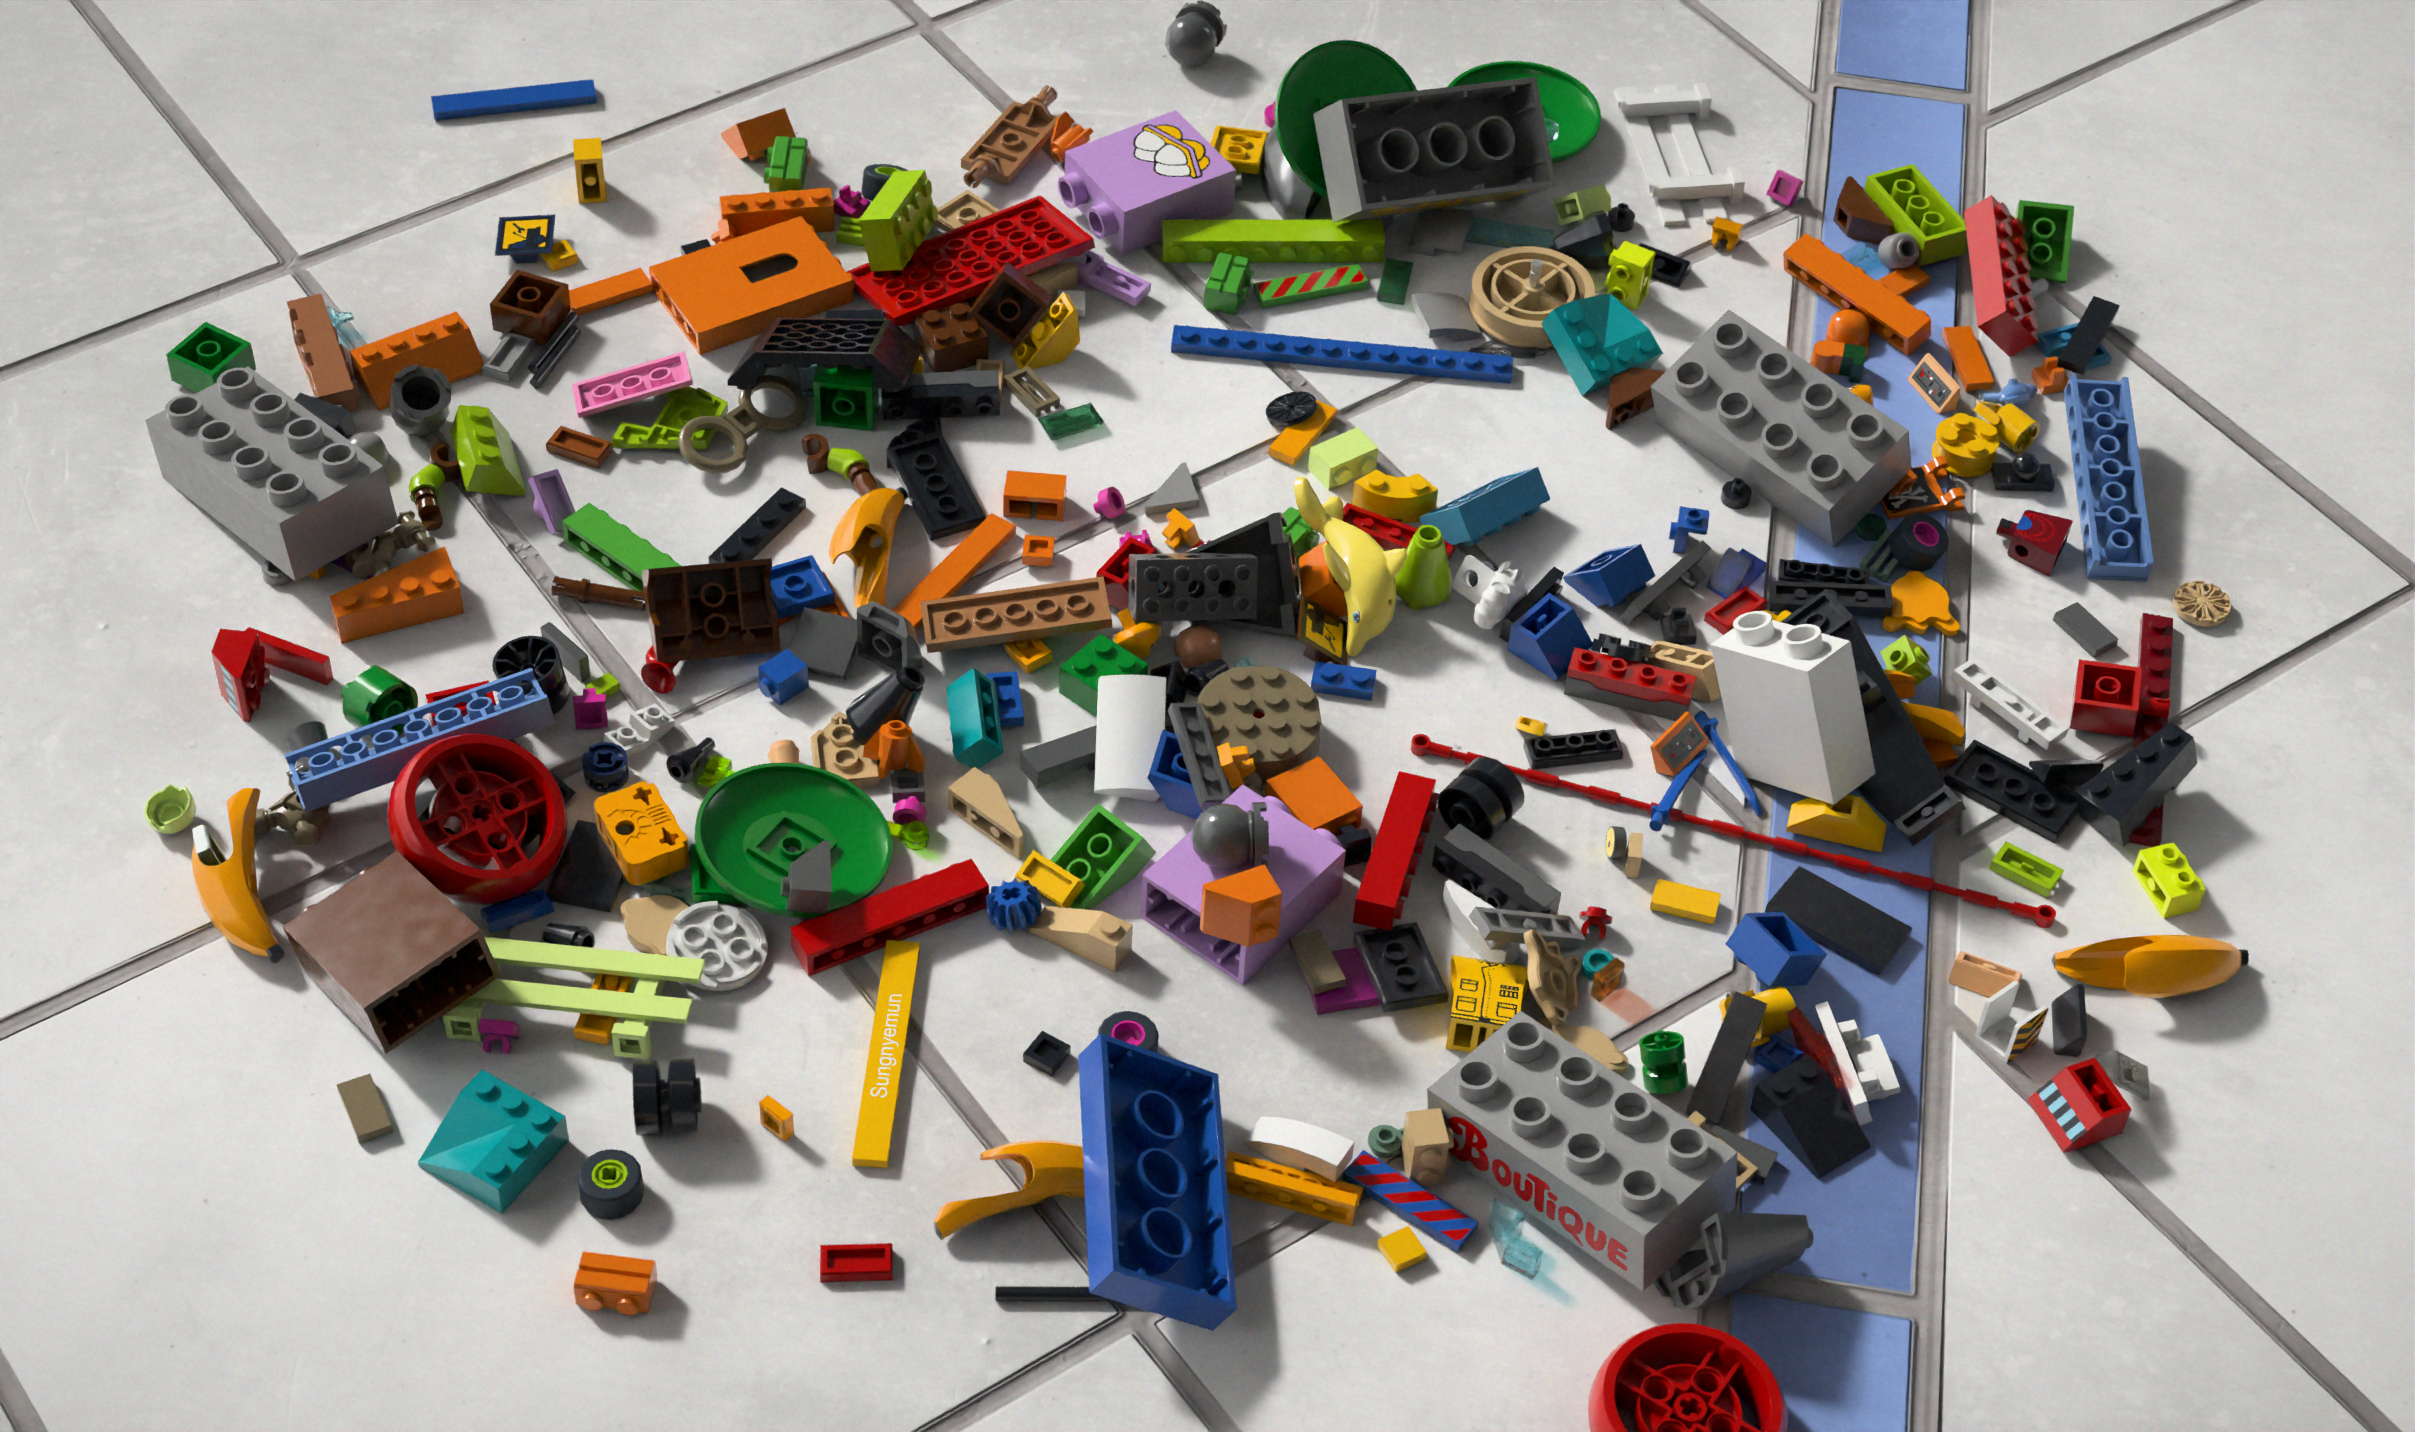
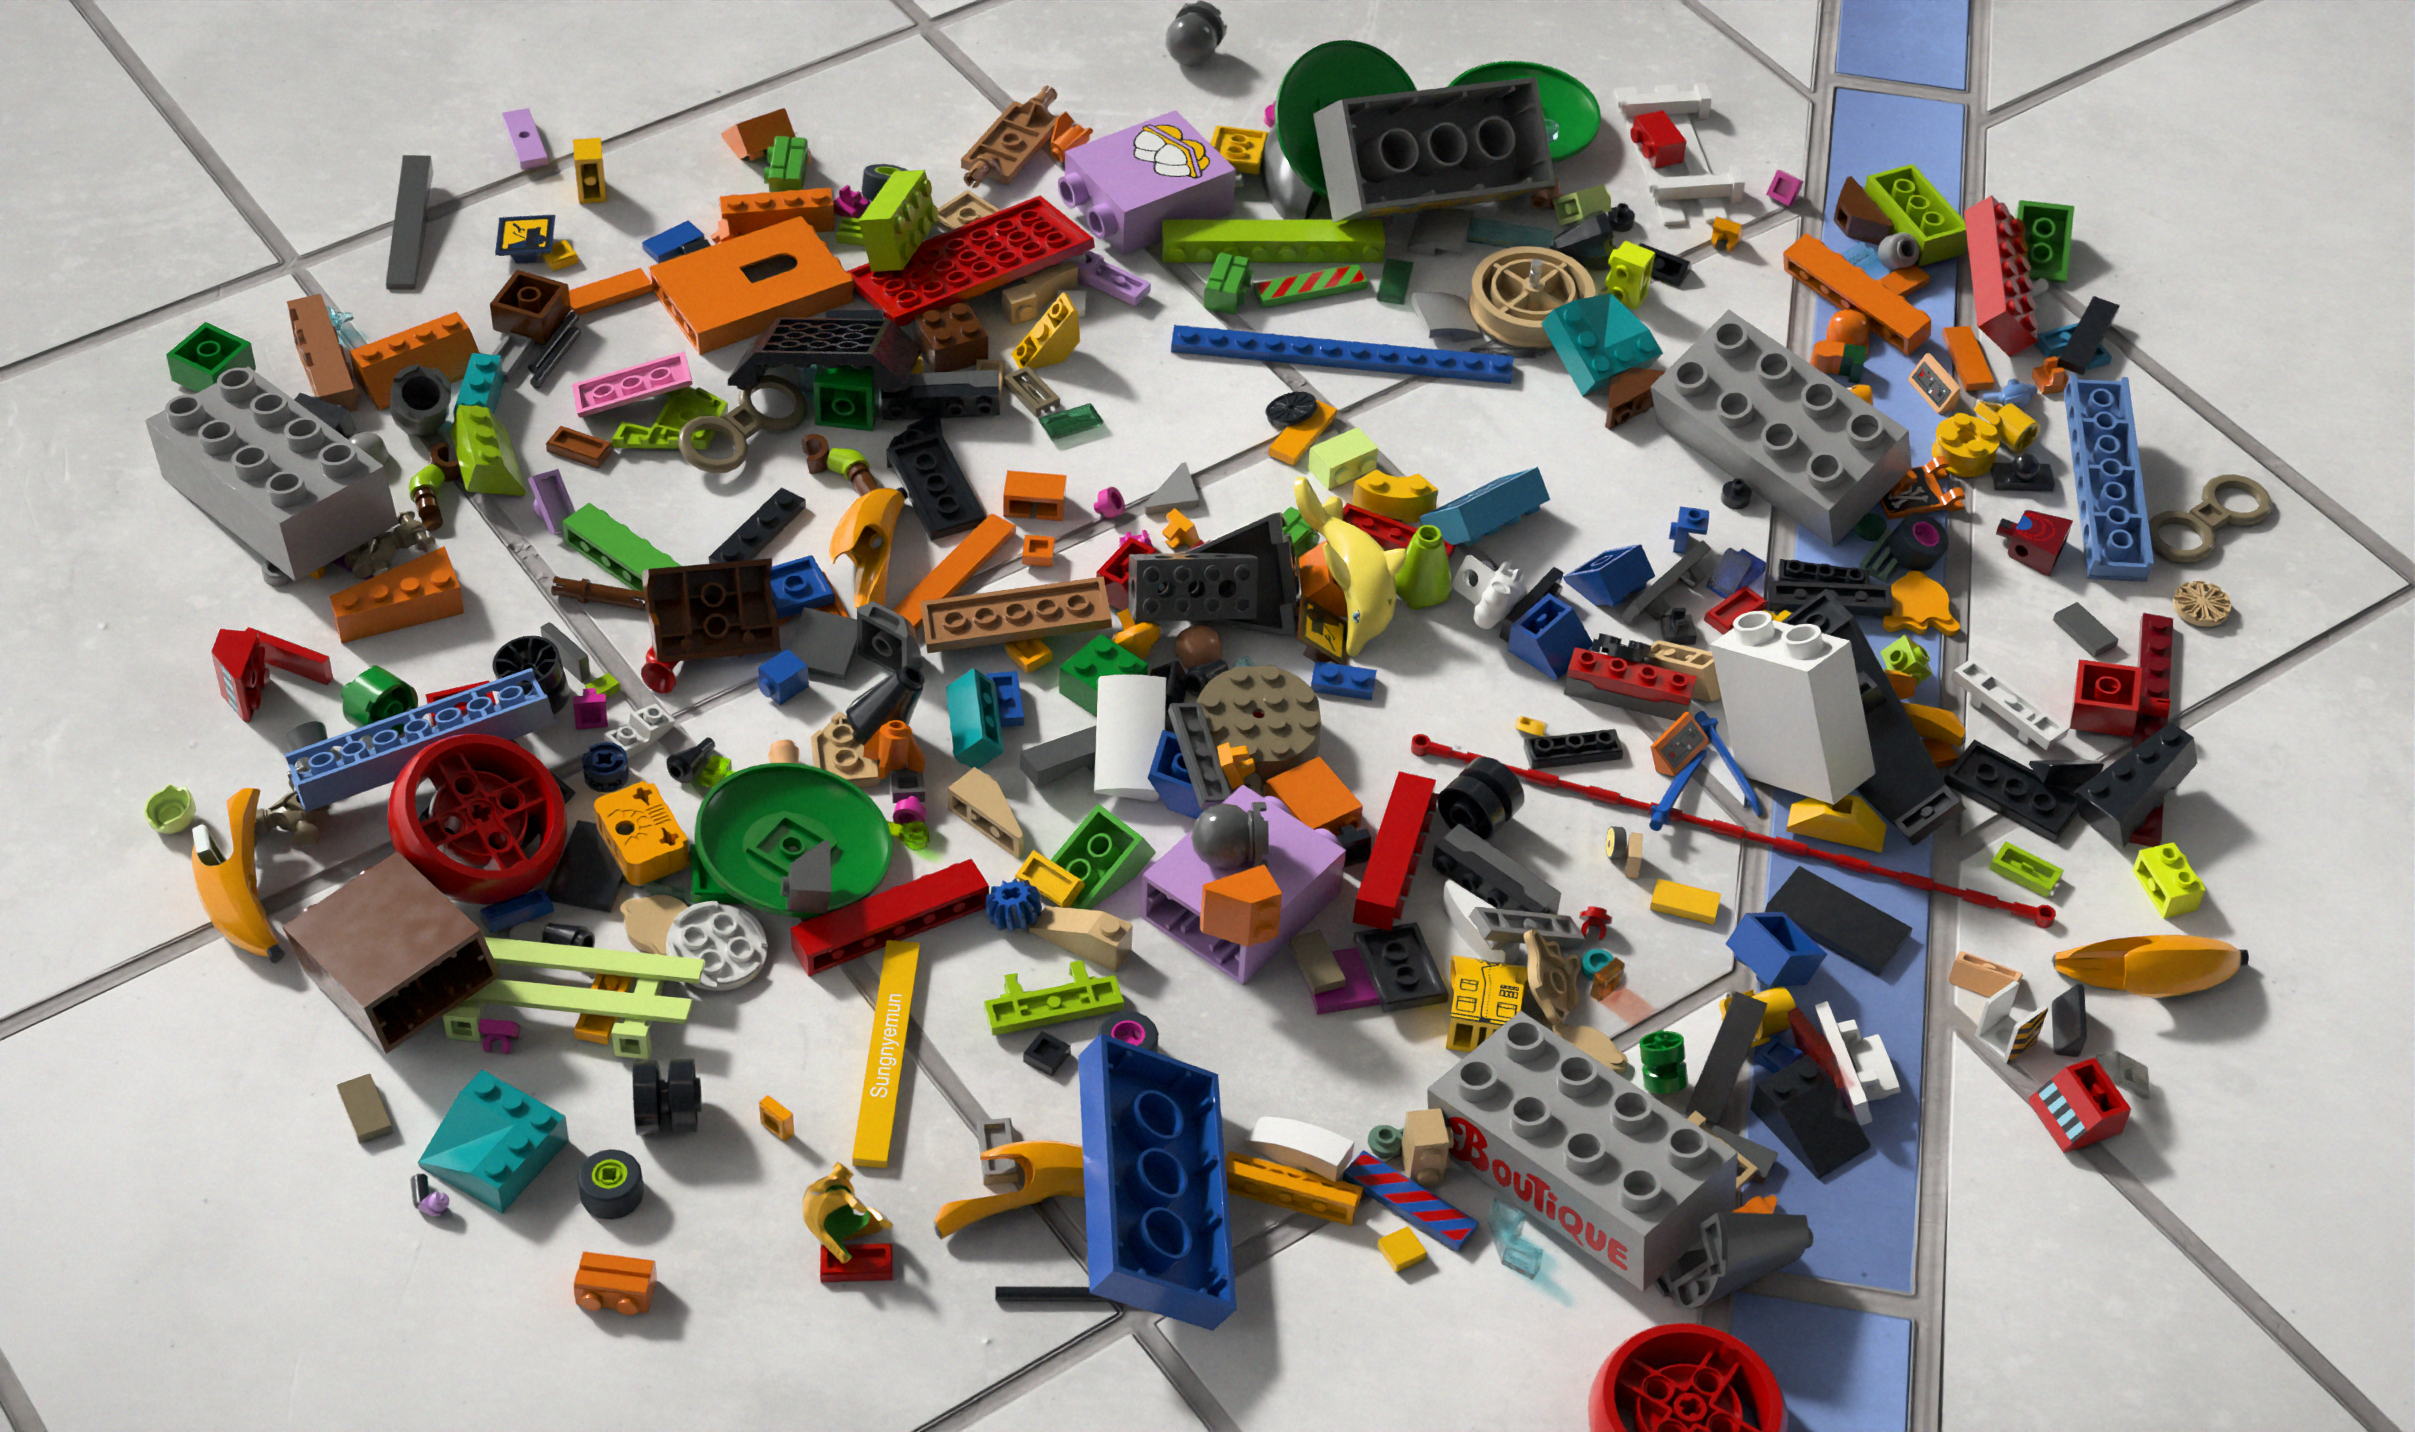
(409, 222): none -> dark grey slope
(426, 1201): none -> arm
(481, 382): none -> teal brick
(513, 99): blue tile -> none
(525, 139): none -> lavender tile
(670, 241): none -> blue tile
(831, 1216): none -> pearl gold piece
(990, 1135): none -> light grey tile
(1010, 305): reddish brown brick -> none
(1052, 1005): none -> lime hinge
(1544, 198): none -> nougat piece
(1658, 139): none -> red brick
(1759, 1205): none -> orange piece
(2209, 517): none -> dark tan bar

